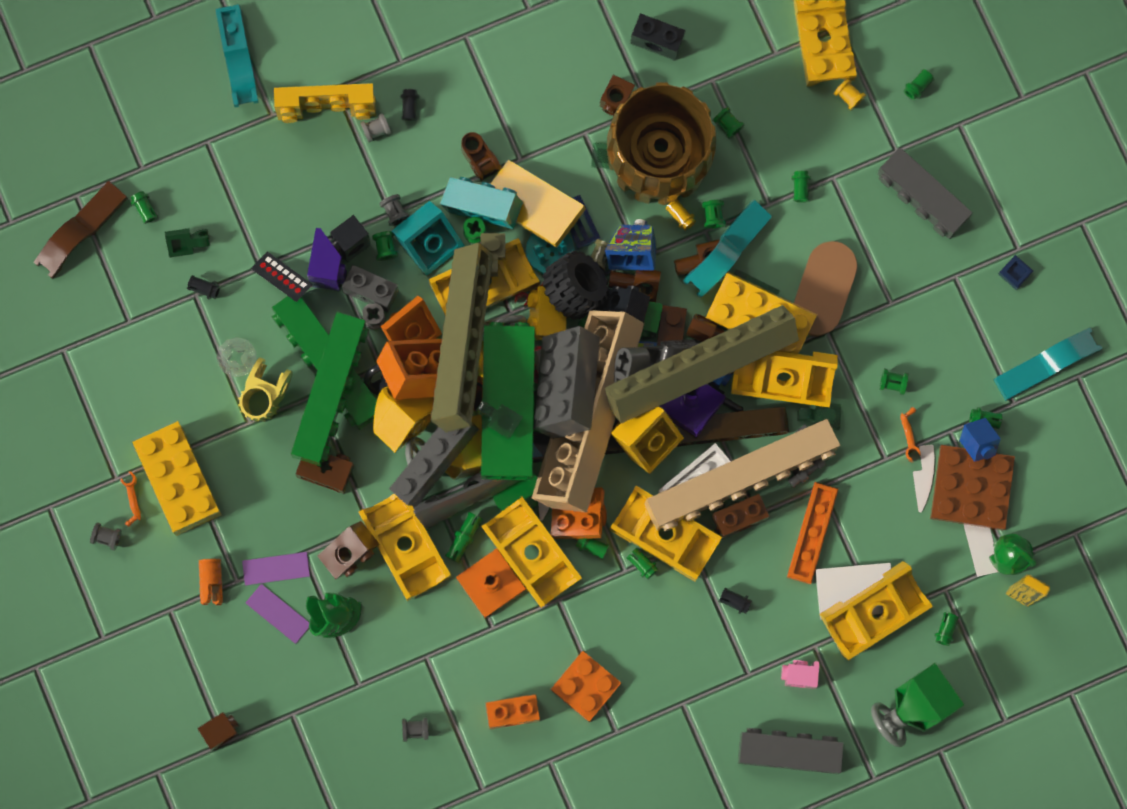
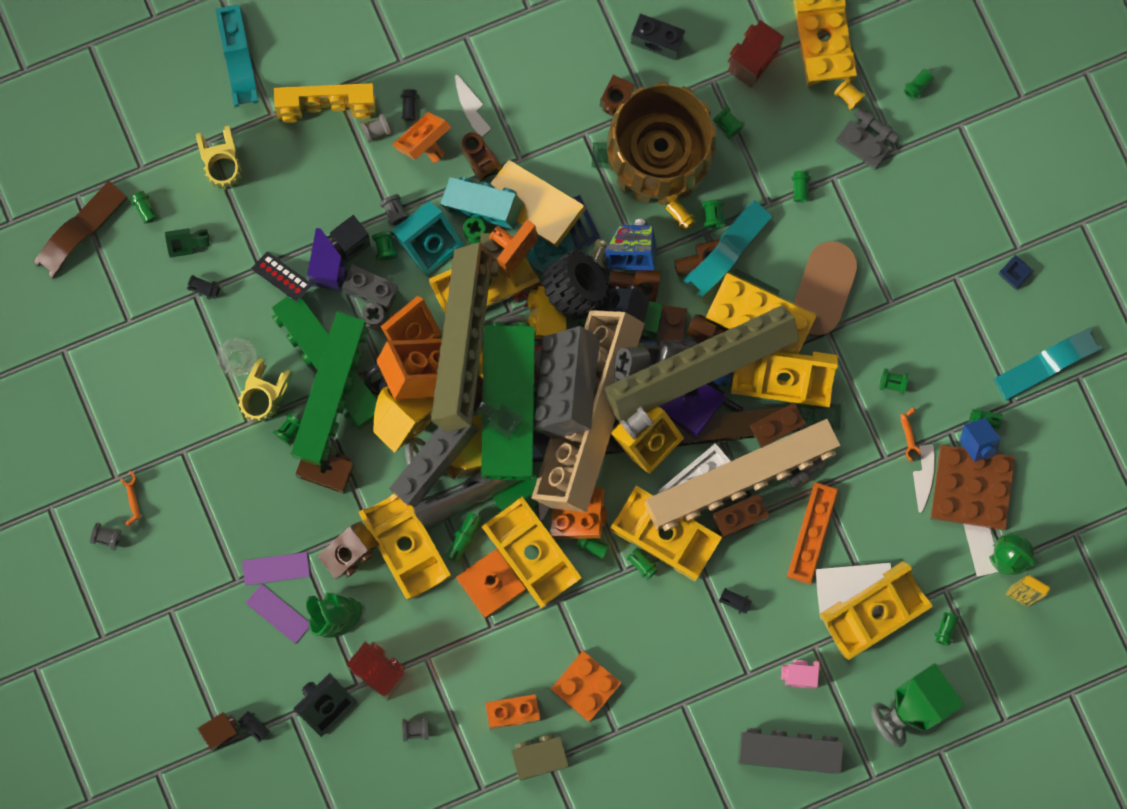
(177, 478): yellow brick -> none
(210, 581): orange hinge -> none
(216, 153): none -> light yellow piece
(253, 726): none -> black pin
(288, 429): none -> green bush
(324, 704): none -> black tile
(377, 670): none -> clear red brick
(423, 138): none -> orange tile
(470, 105): none -> white sticker
(514, 247): none -> orange tile
(539, 757): none -> olive brick
(637, 423): none -> light grey bush
(755, 53): none -> clear red brick
(777, 425): none -> reddish brown plate
(864, 145): none -> dark grey plate
(924, 193): dark grey brick -> none

